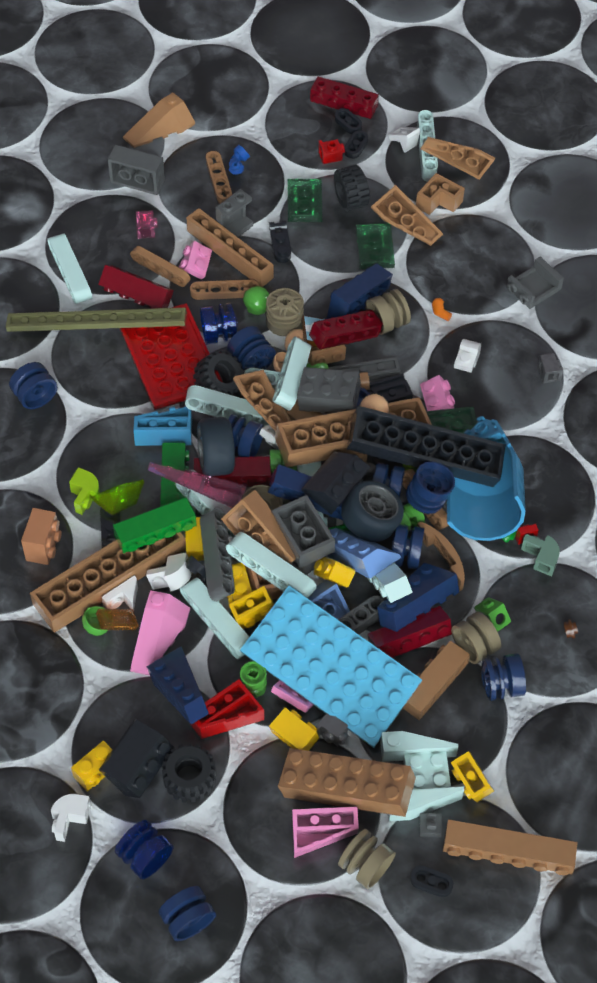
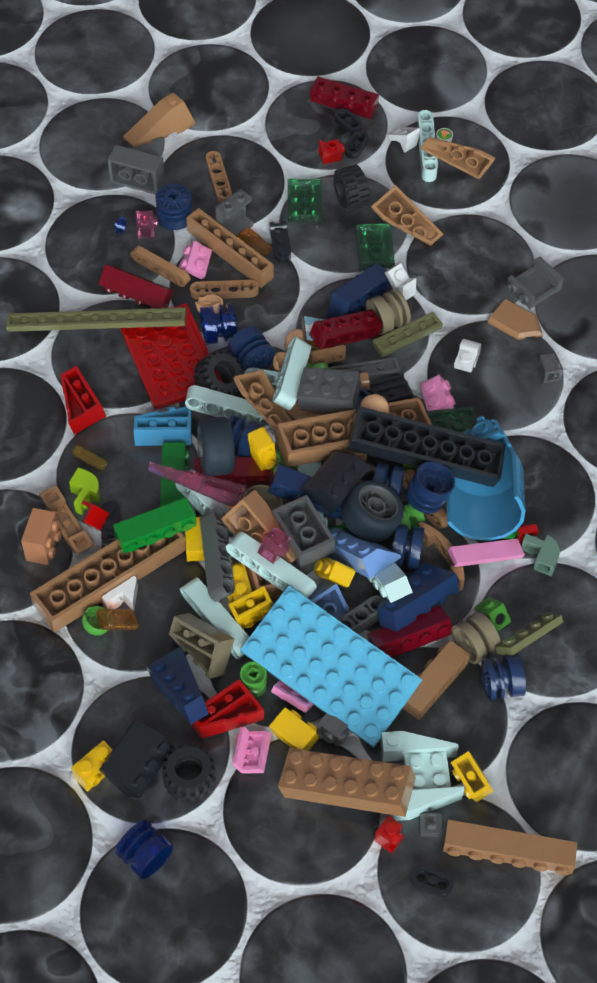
(33, 385): dark blue wheel -> none
(68, 525): none -> medium nougat slope
(69, 268): light aqua beam -> none
(69, 809): white brick -> none
(81, 403): none -> red wedge
(89, 457): none -> clear yellow axle
(95, 516): none -> red panel
(119, 496): clear neon green slope -> none
(120, 225): none -> clear blue plate
(160, 625): bright pink wedge -> none
(172, 575): white brick -> none
(173, 206): none -> dark blue wheel
(187, 913): dark blue wheel -> none
(196, 567): black plate -> none
(203, 642): none -> dark tan wedge
(209, 300): none -> light nougat hair
(235, 165): blue arm -> none
(251, 750): none -> bright pink bracket
(254, 241): none -> clear orange tile
(255, 300): bright green hair -> none
(262, 449): none -> yellow brick
(274, 545): none -> clear pink brick
(284, 311): dark tan wheel -> none
(322, 827): bright pink wedge -> none
(363, 856): dark tan wheel -> none
(389, 834): none -> red brick
(399, 280): none -> white slope
(407, 334): none -> olive plate
(438, 309): orange arm -> none
(439, 192): medium nougat brick -> none
(444, 134): none -> tile
(486, 552): none -> bright pink tile
(515, 321): none -> medium nougat tile
(529, 634): none -> olive plate
(570, 629): reddish brown plate -> none

